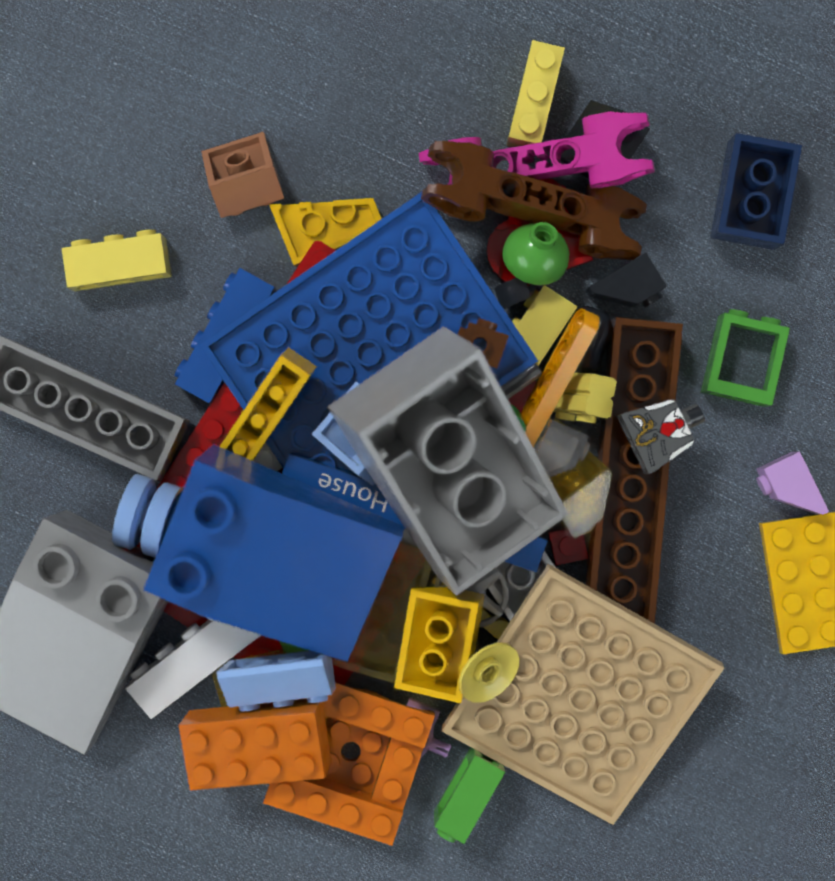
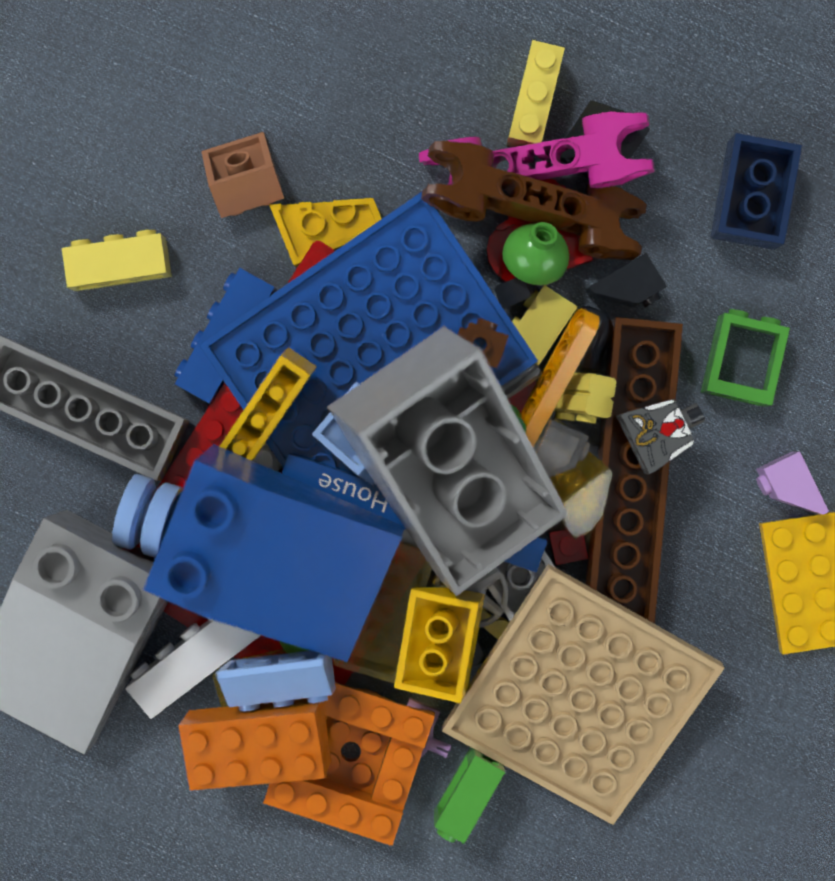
(489, 672): light yellow dish -> none

